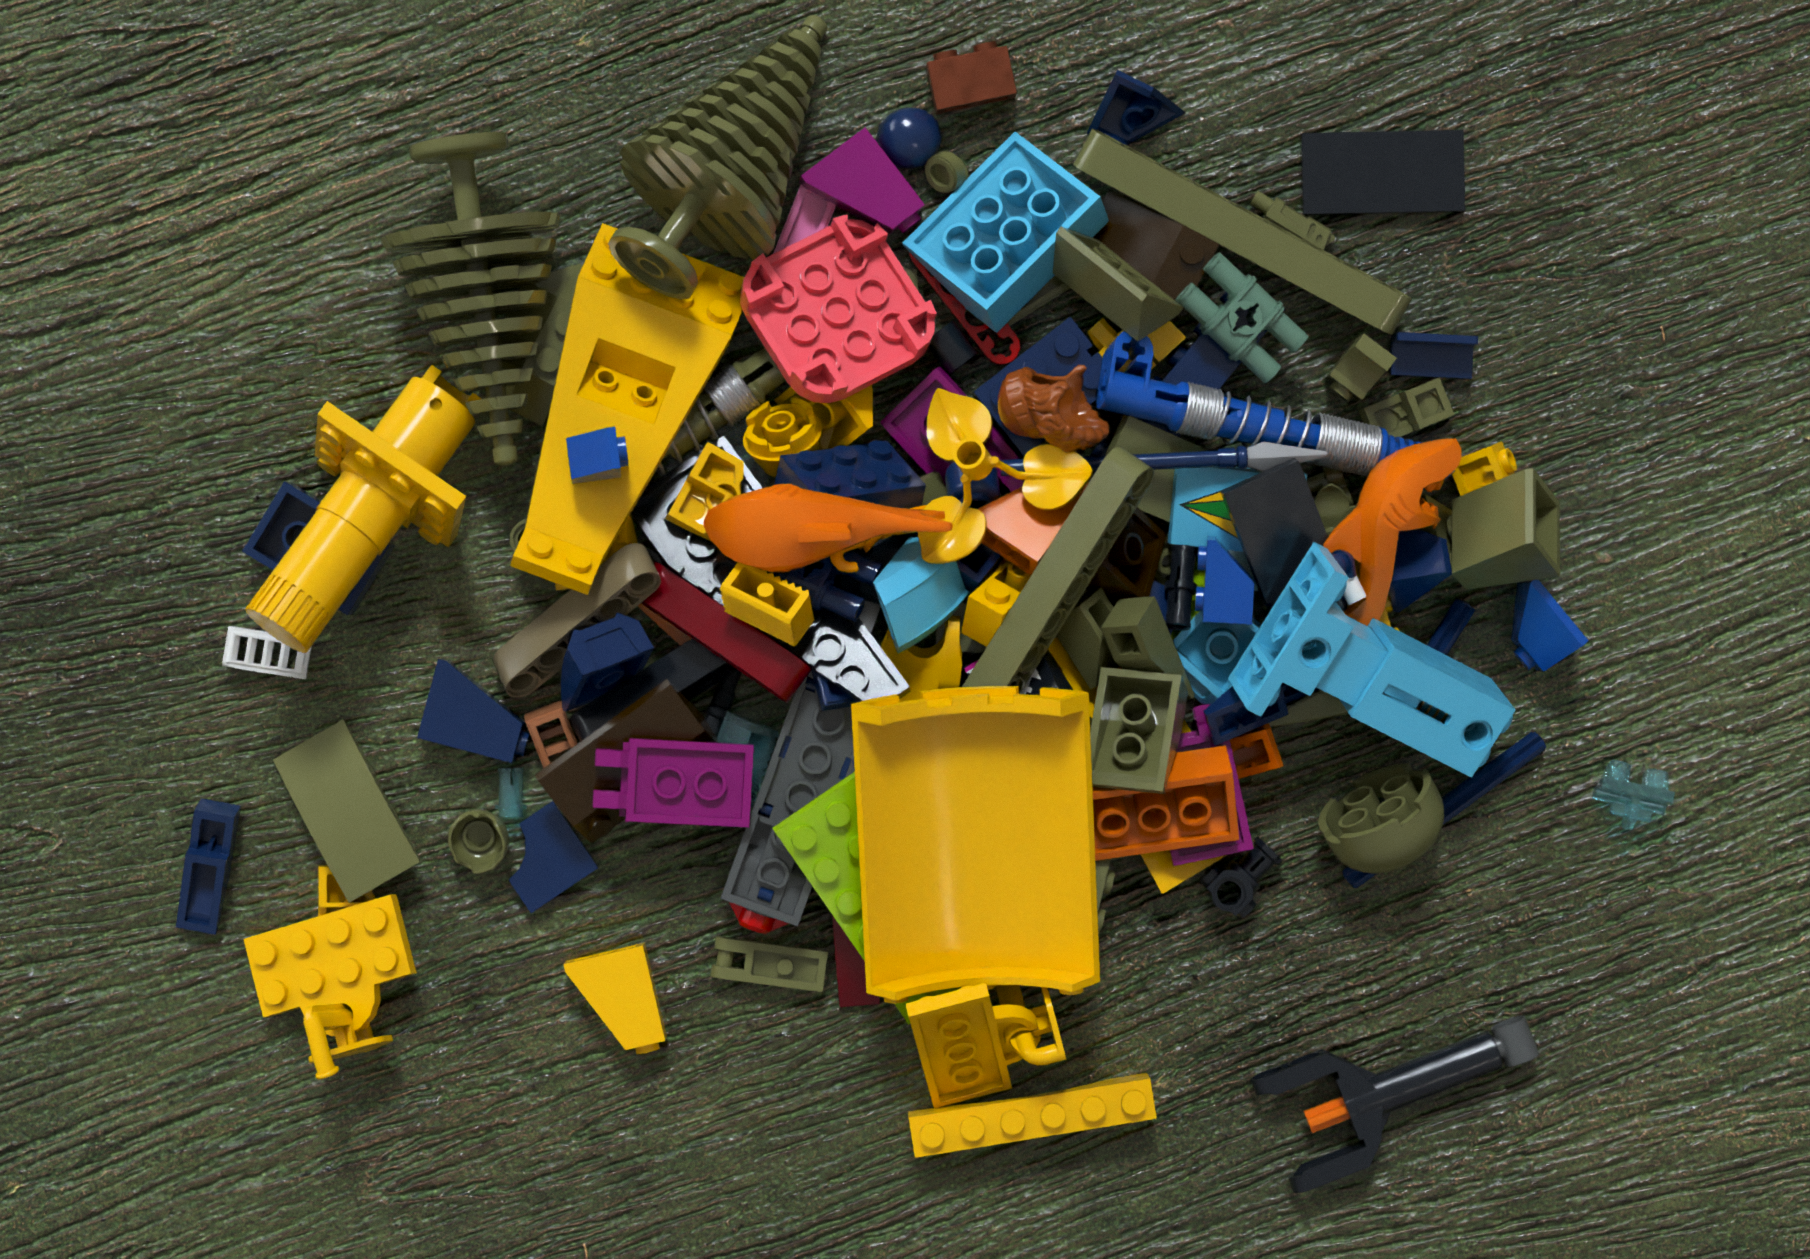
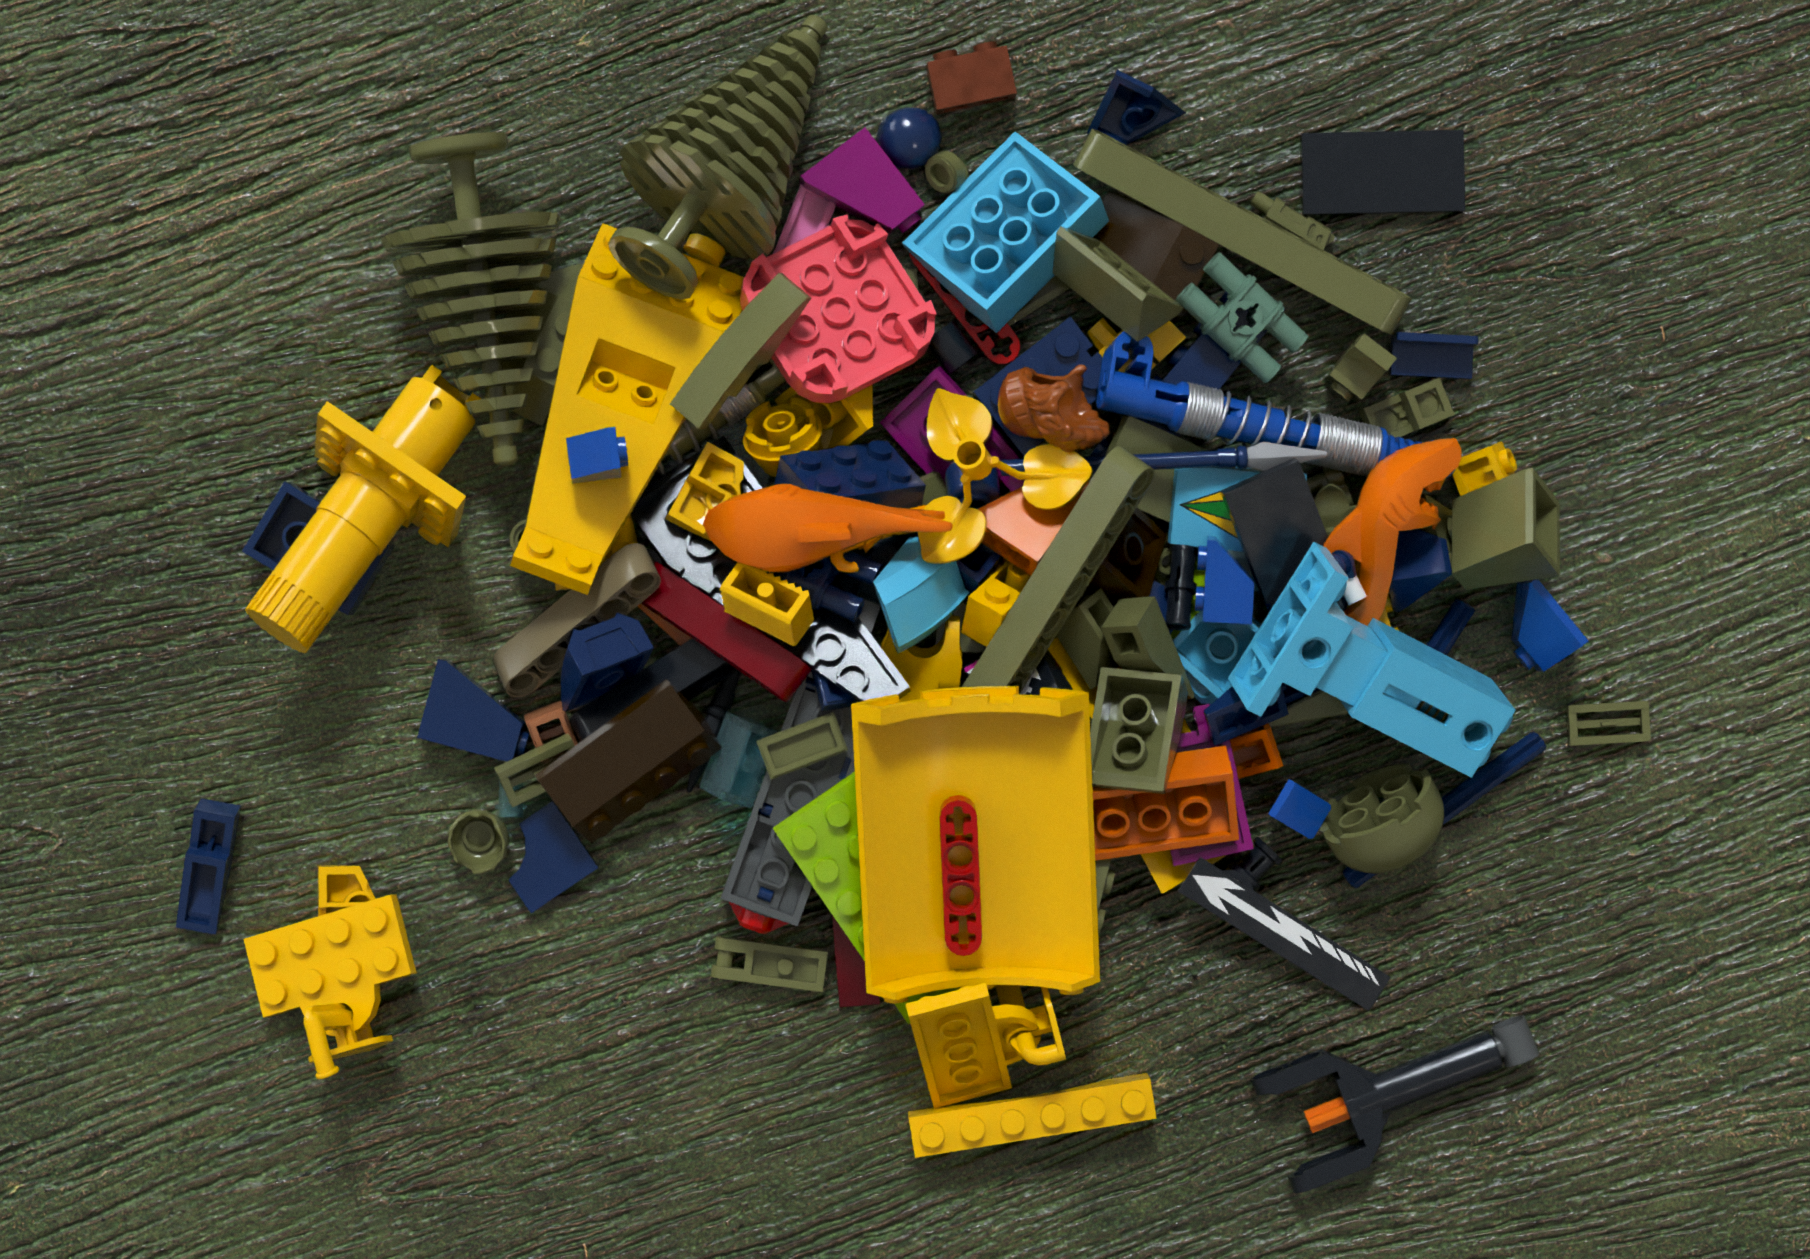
(232, 648): white slope -> none
(346, 810): olive slope -> none
(526, 760): none -> olive tile
(622, 994): yellow slope -> none
(680, 782): magenta tile -> none
(704, 249): none -> yellow tile
(740, 349): none -> olive slope
(802, 745): none -> olive tile
(964, 875): none -> red beam
(1284, 933): none -> black sticker
(1300, 809): none -> blue slope
(1573, 725): none -> olive tile
(1631, 799): clear light blue hips -> none

